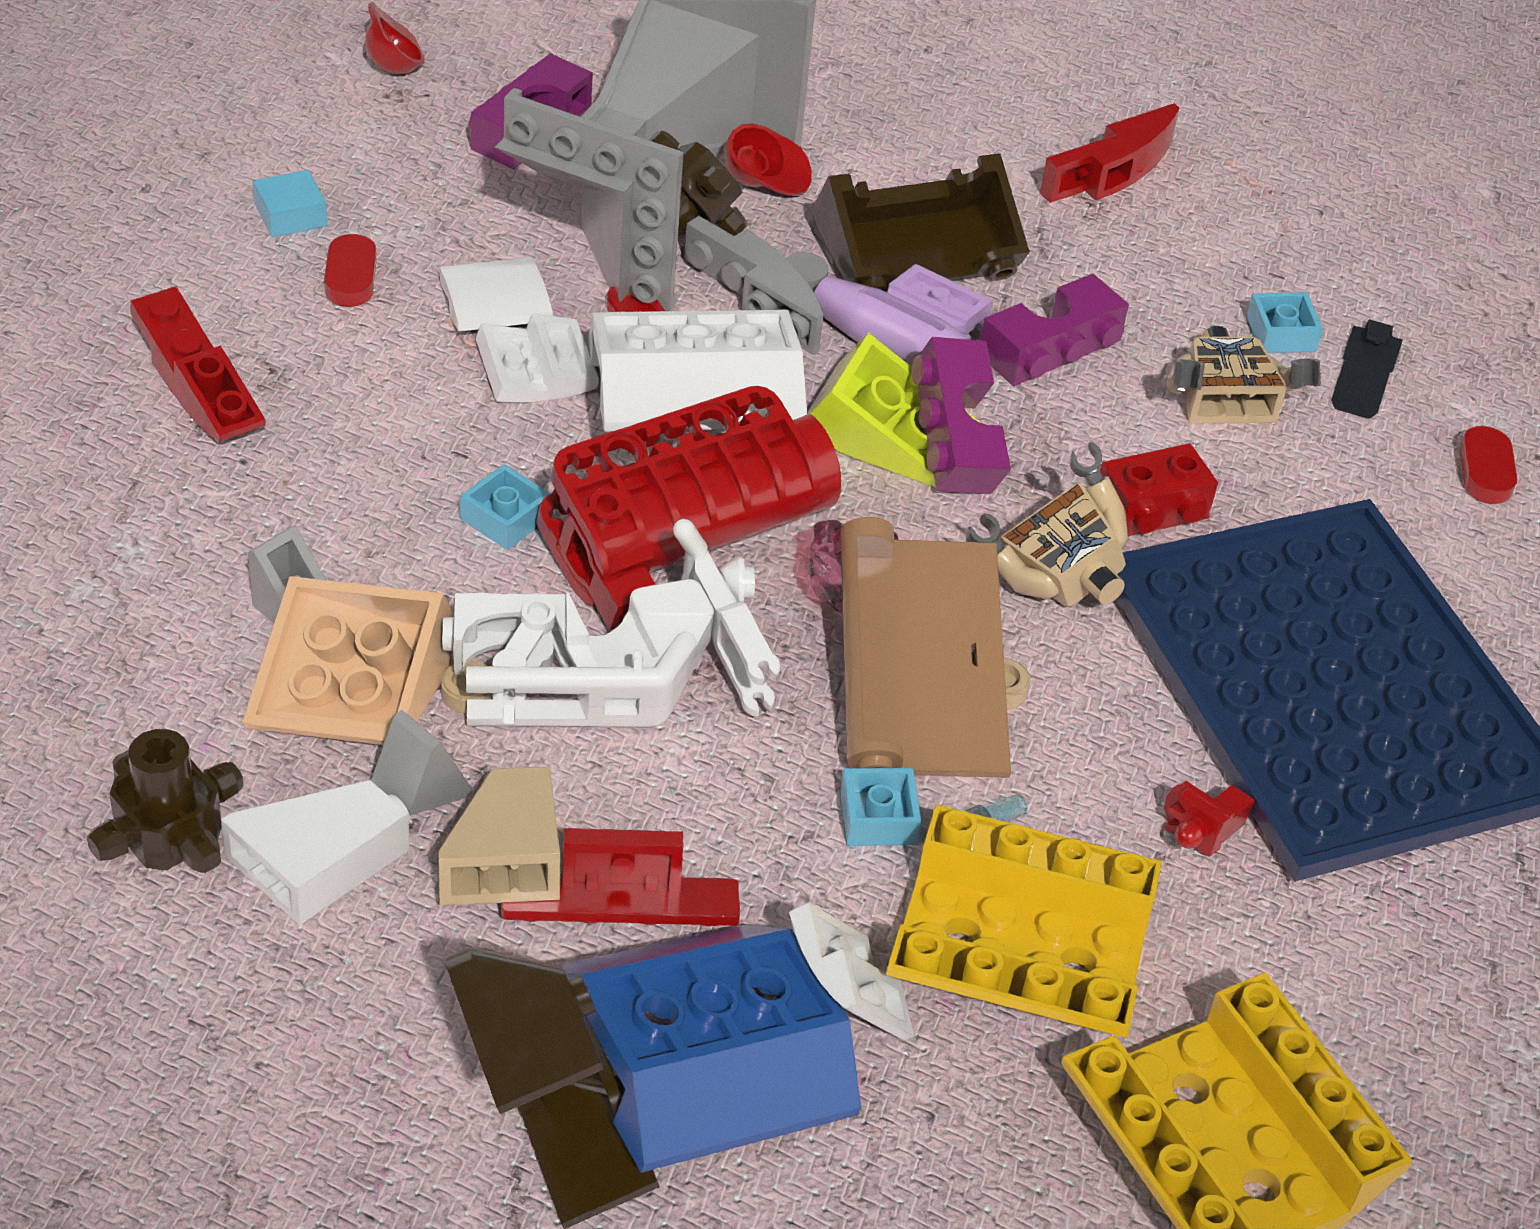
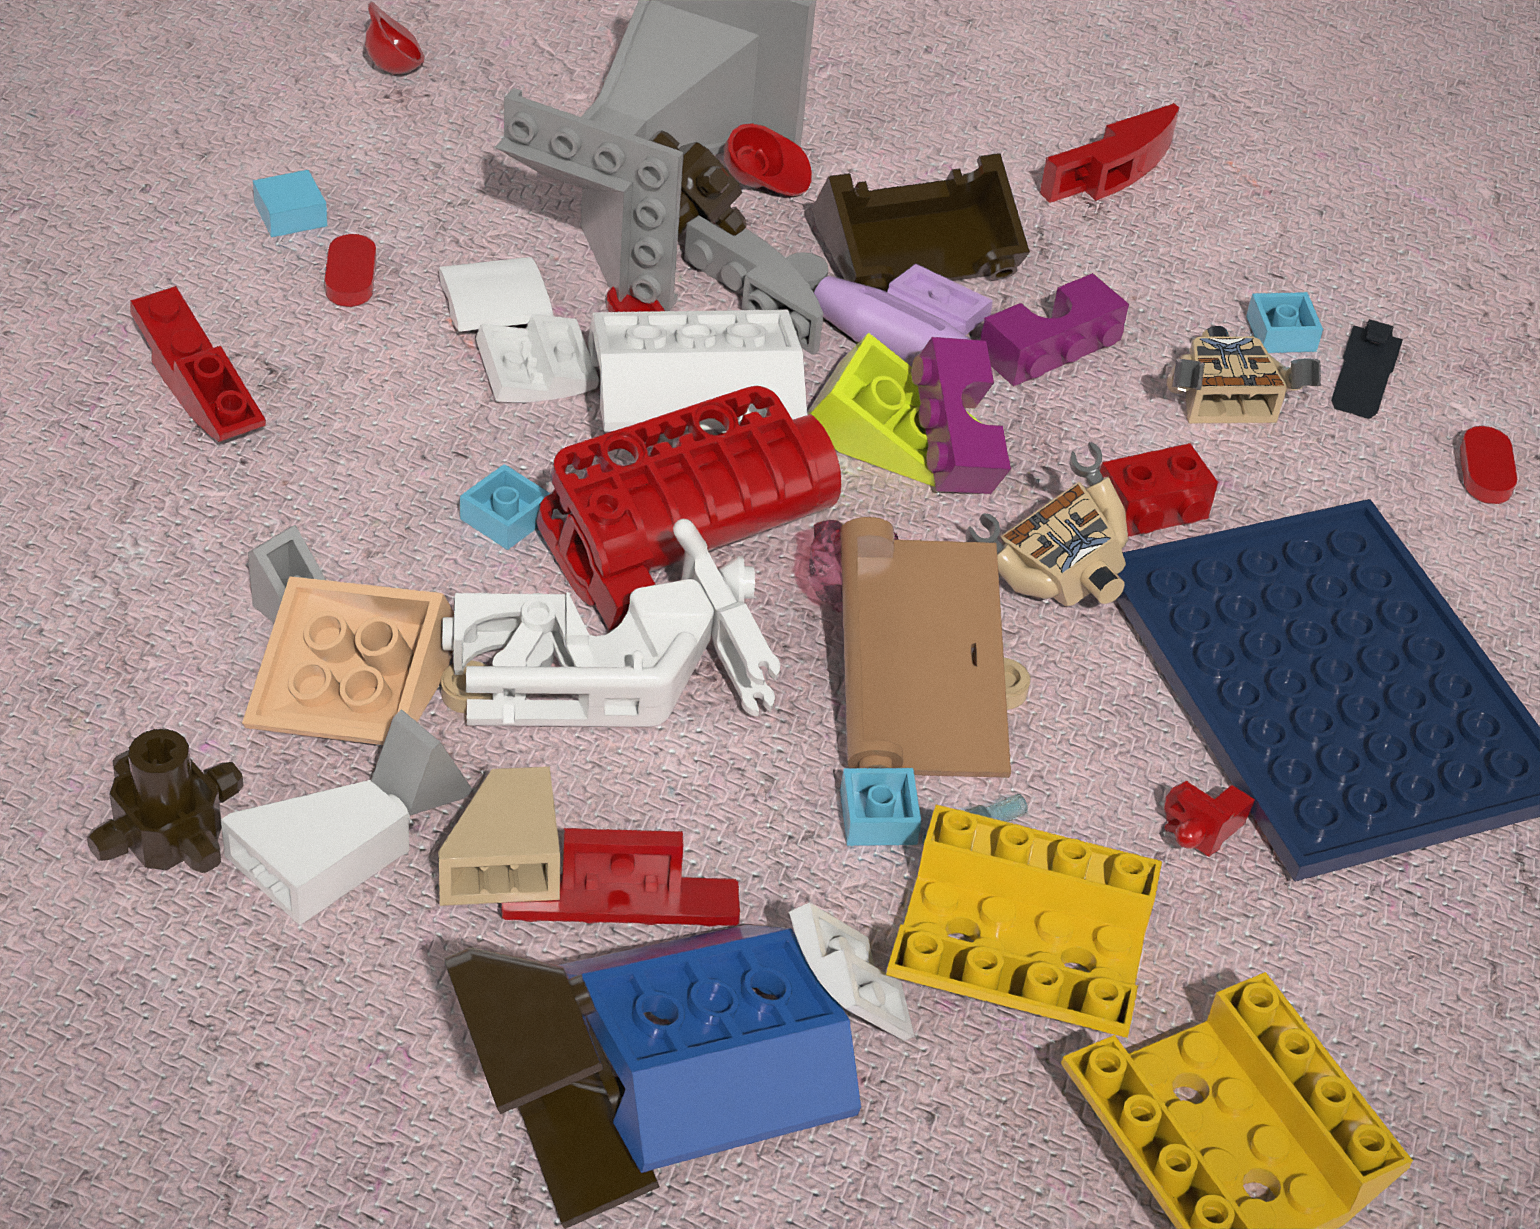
(548, 82): magenta arch -> none

